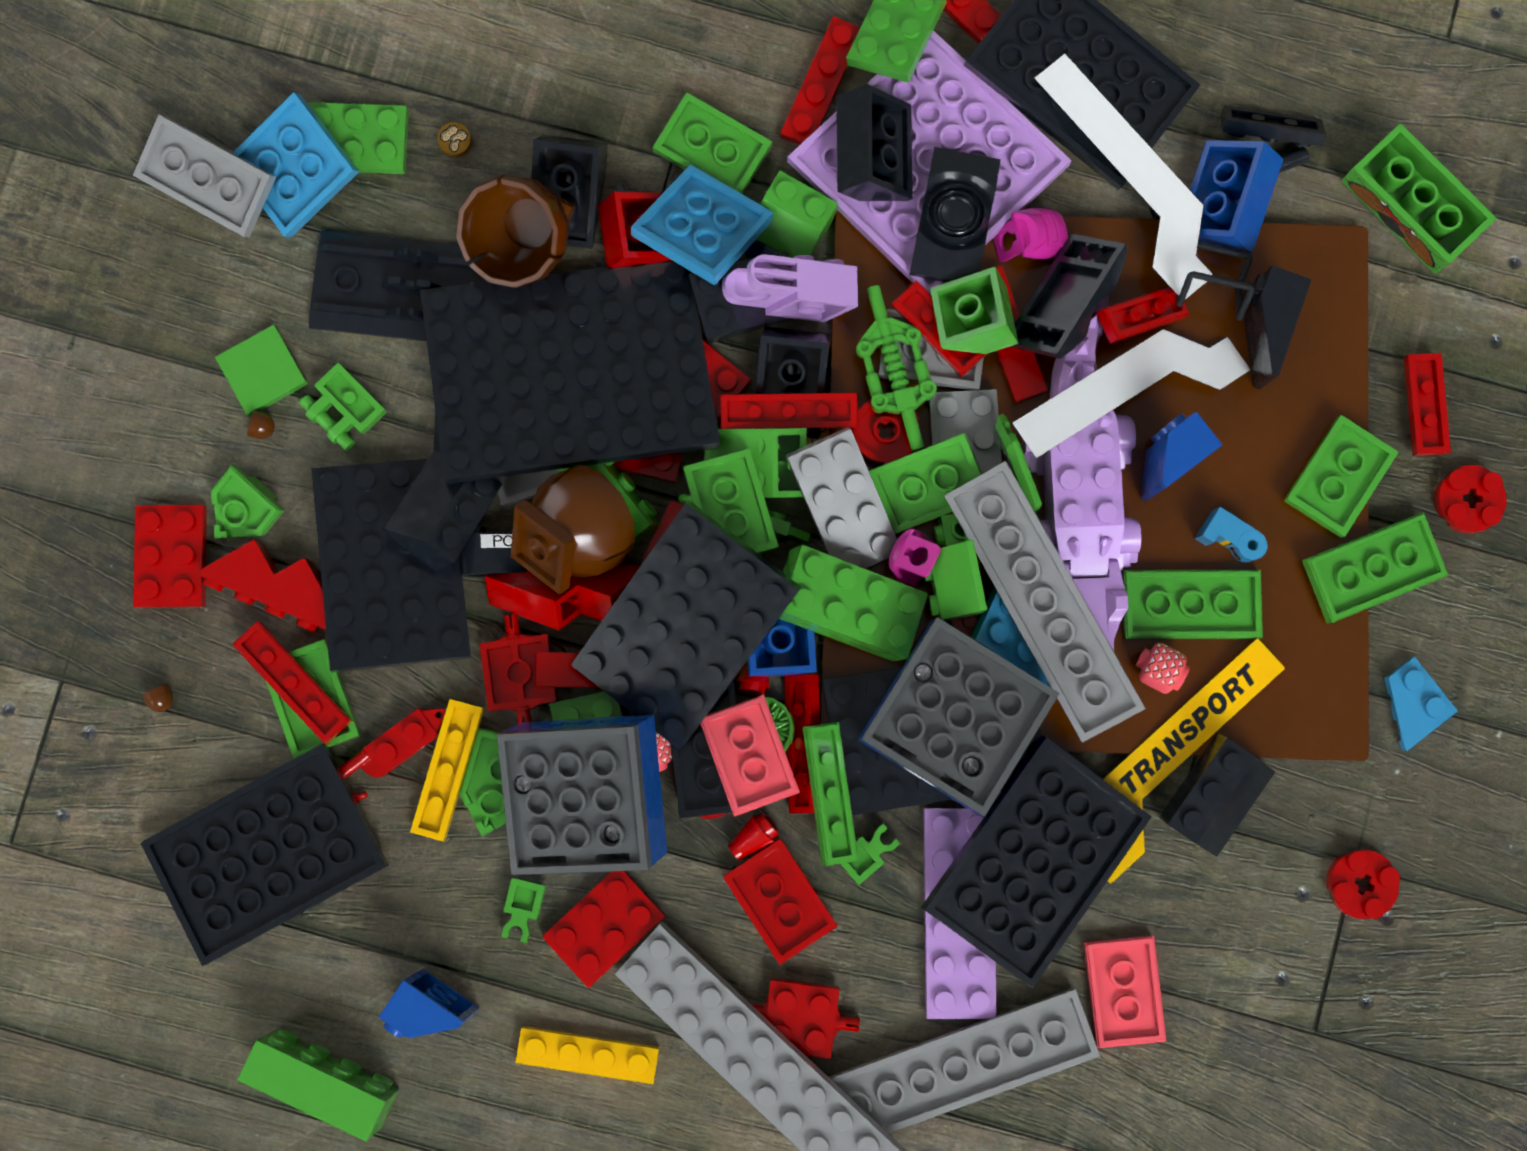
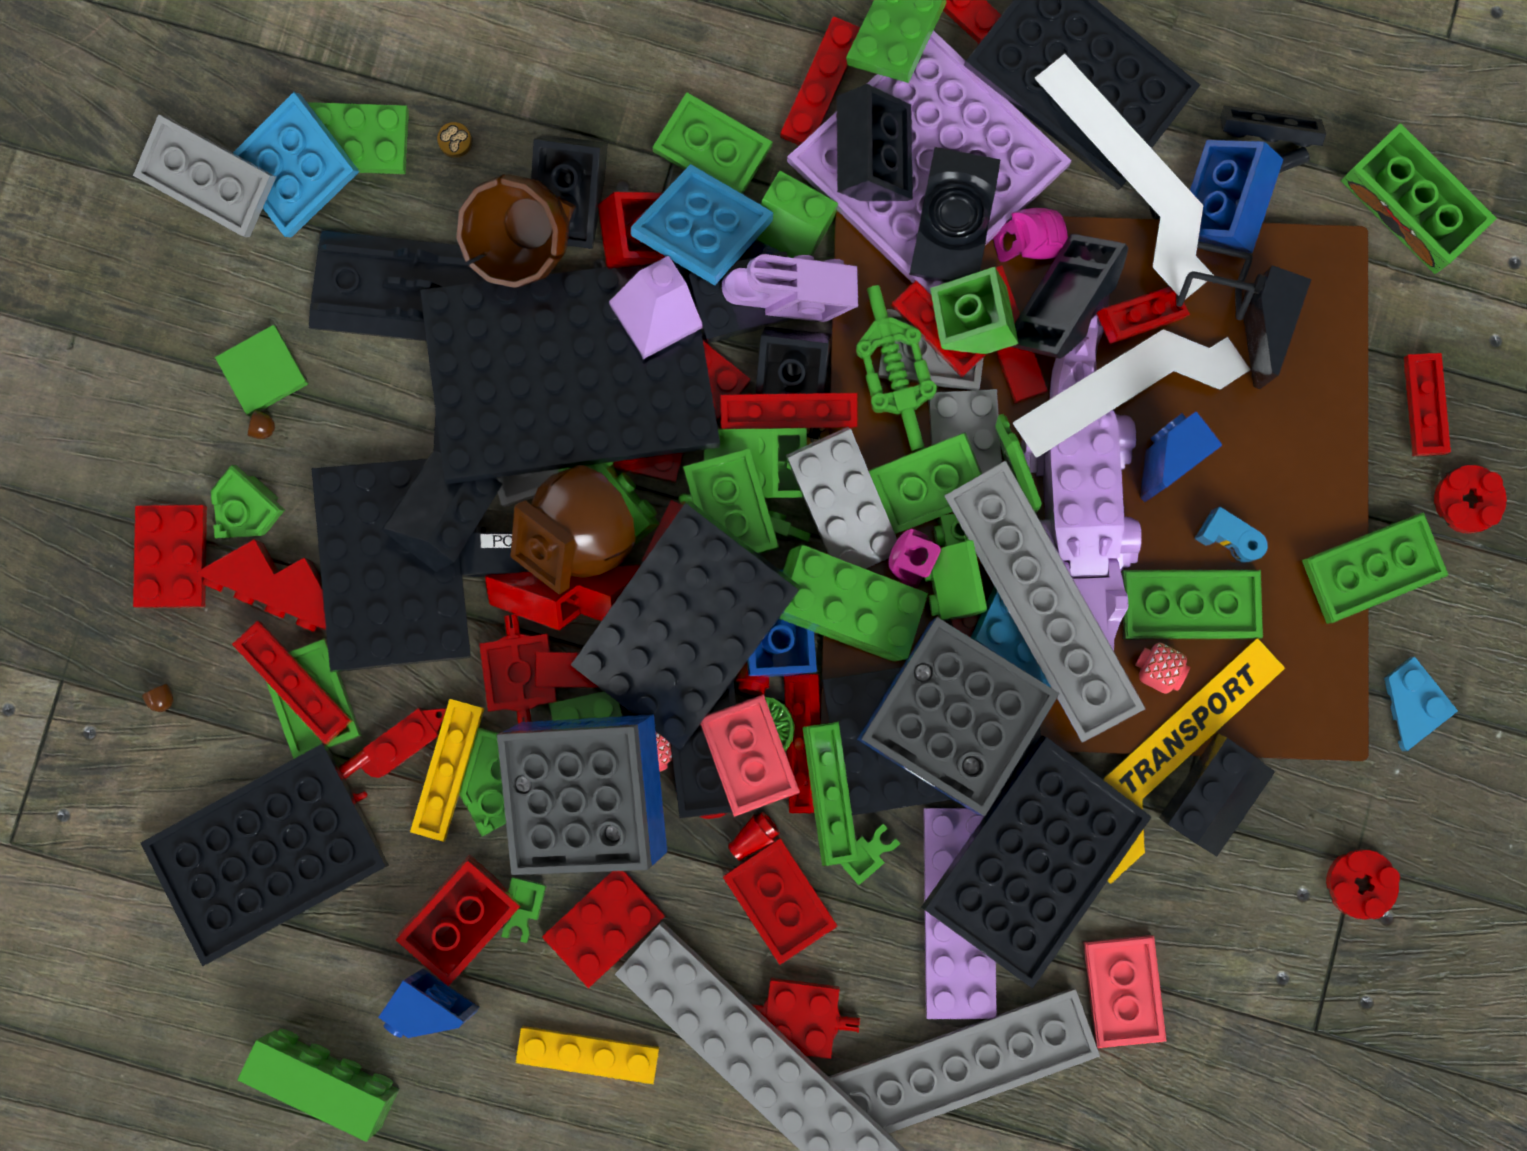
(350, 399): bright green plate -> none
(458, 920): none -> red slope
(656, 308): none -> lavender slope
(871, 444): red plate -> none
(1341, 476): bright green plate -> none

